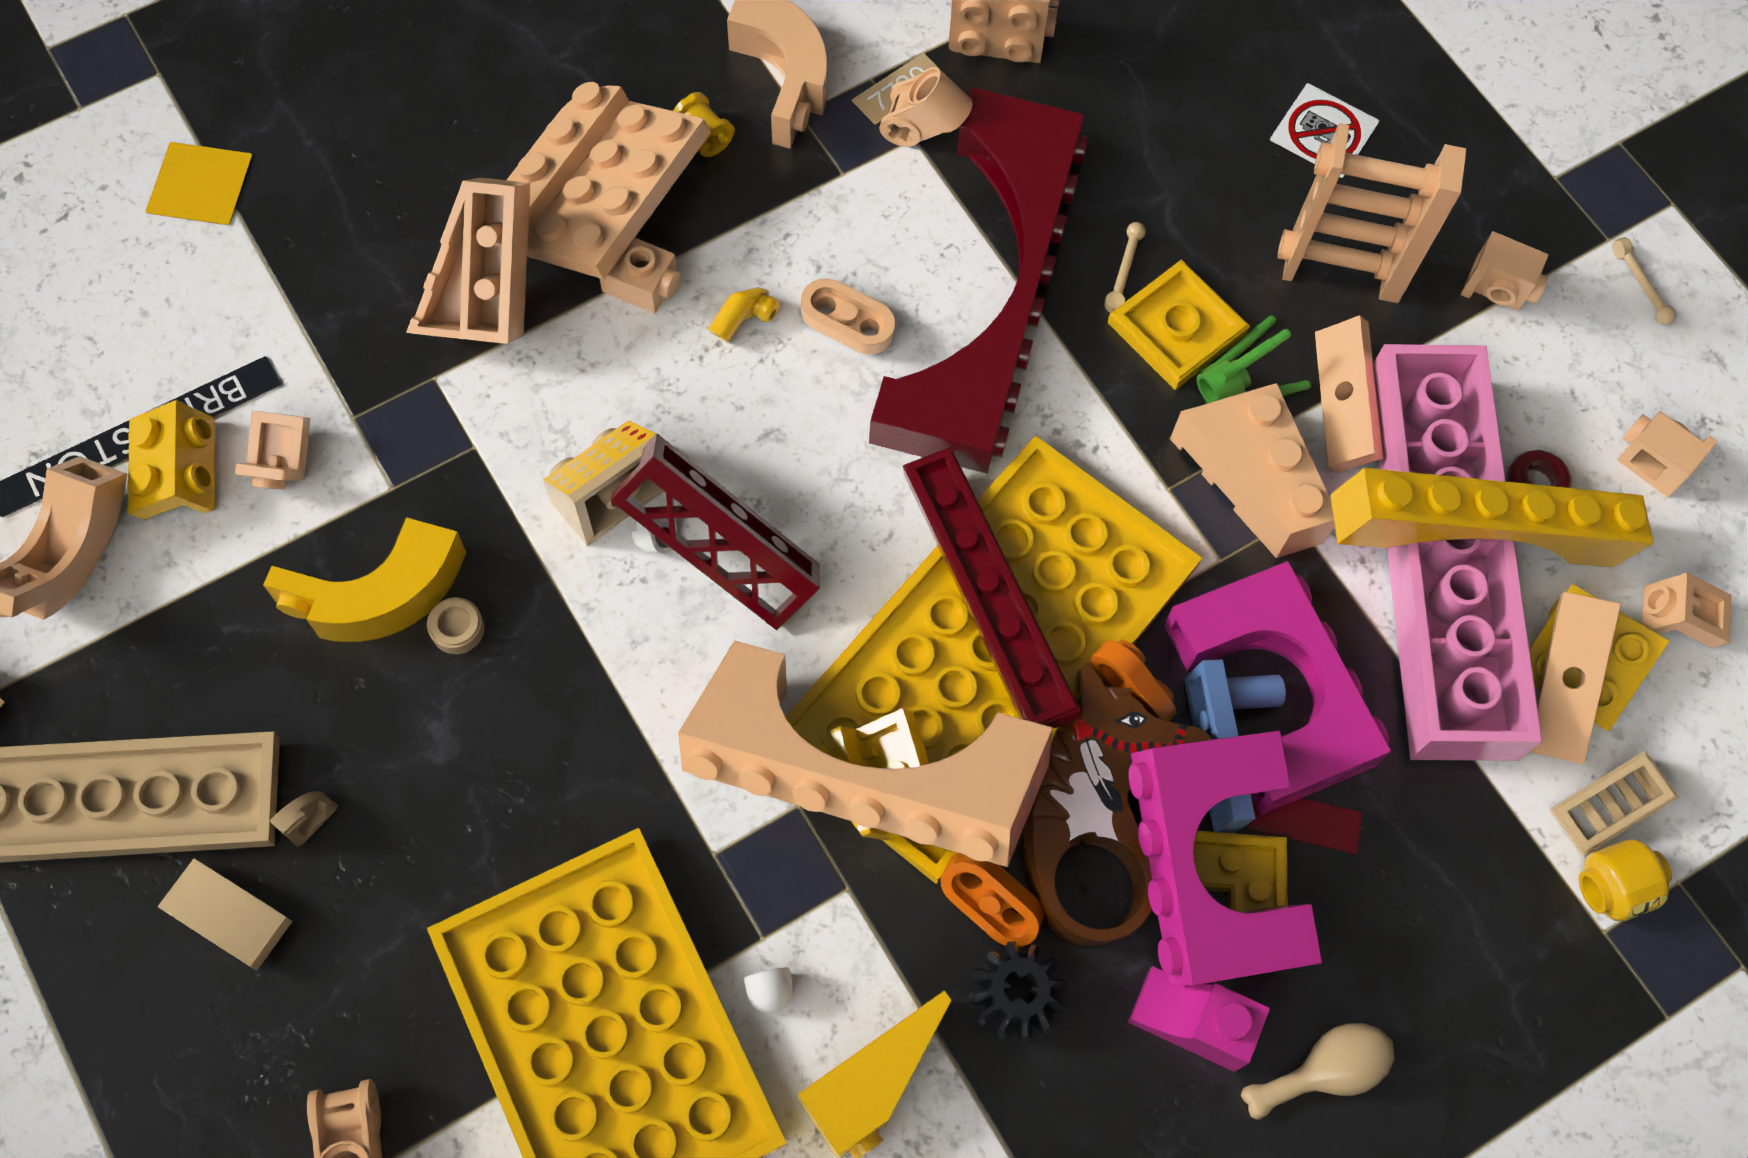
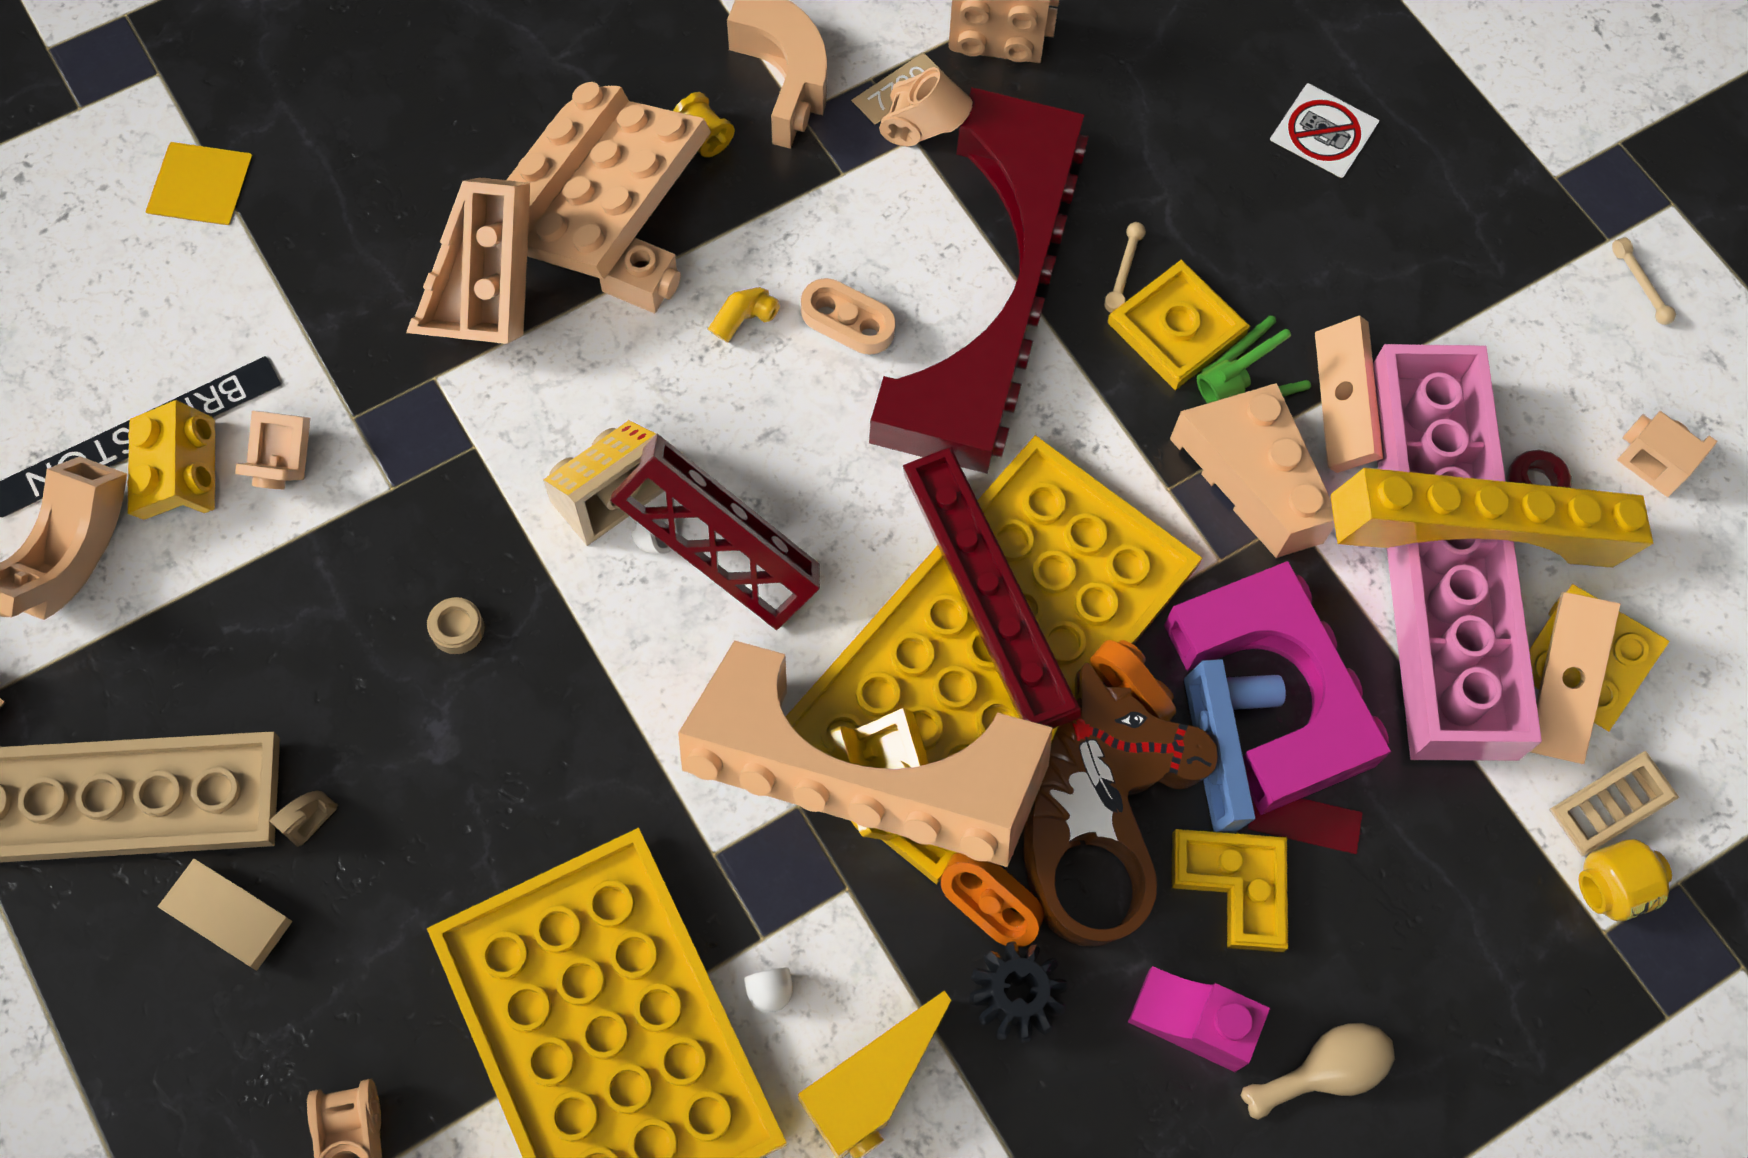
(385, 600): yellow arch -> none
(1199, 935): dark pink arch -> none
(1406, 241): light nougat fence -> none
(1507, 272): light nougat brick -> none
(1688, 607): light nougat bracket -> none

